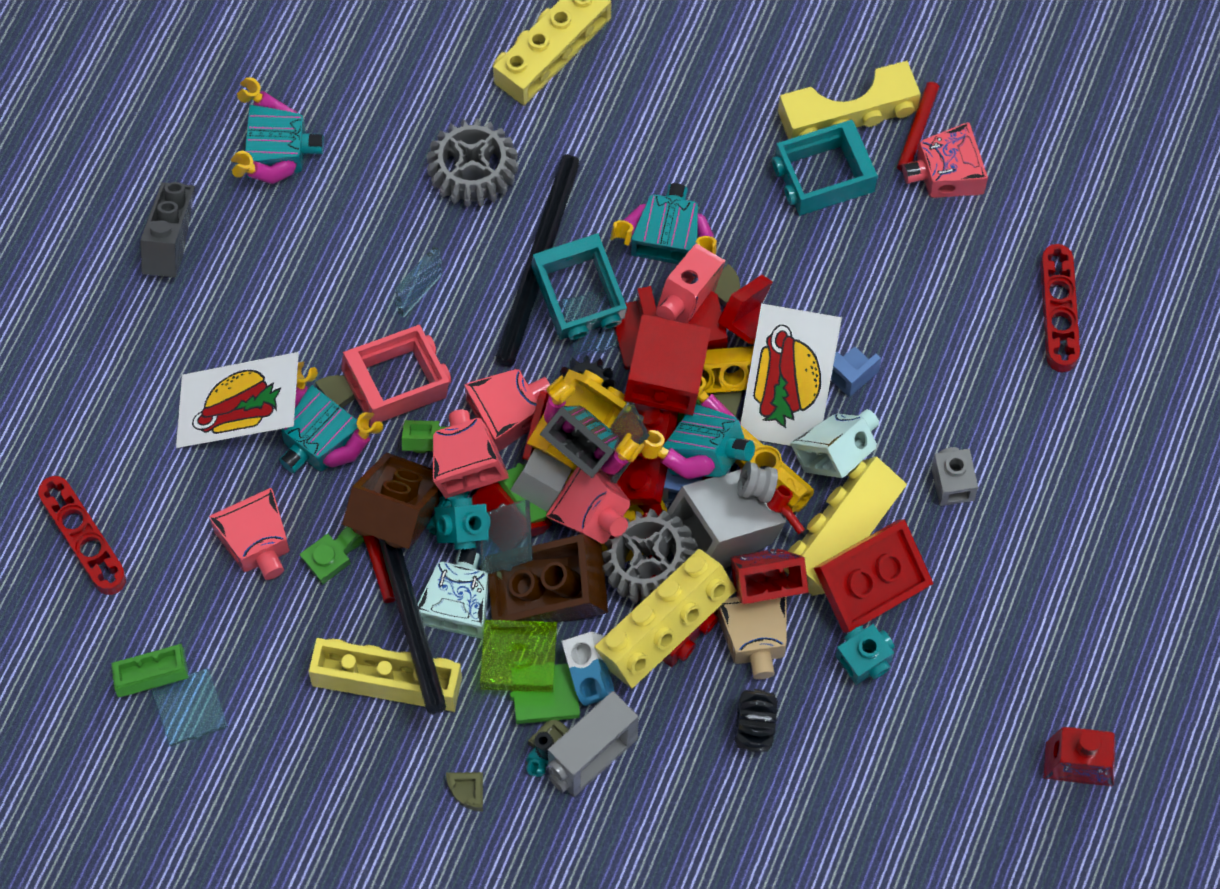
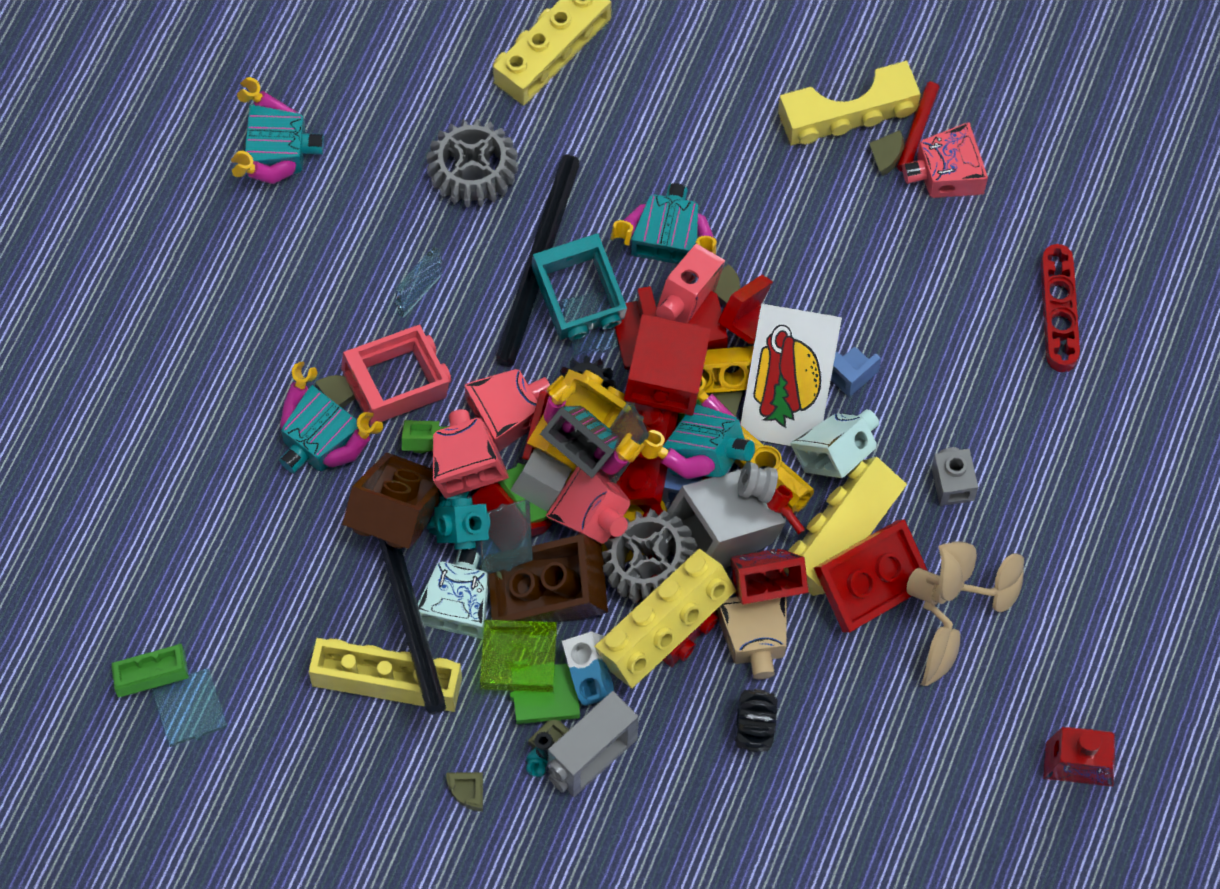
(84, 533): red beam -> none
(167, 230): dark grey slope -> none
(237, 400): sticker -> none
(253, 533): coral torso -> none
(329, 556): bright green plate -> none
(379, 567): red bar -> none
(839, 135): teal window -> none
(860, 664): teal brick -> none
(887, 151): none -> olive tile
(957, 566): none -> tan plant

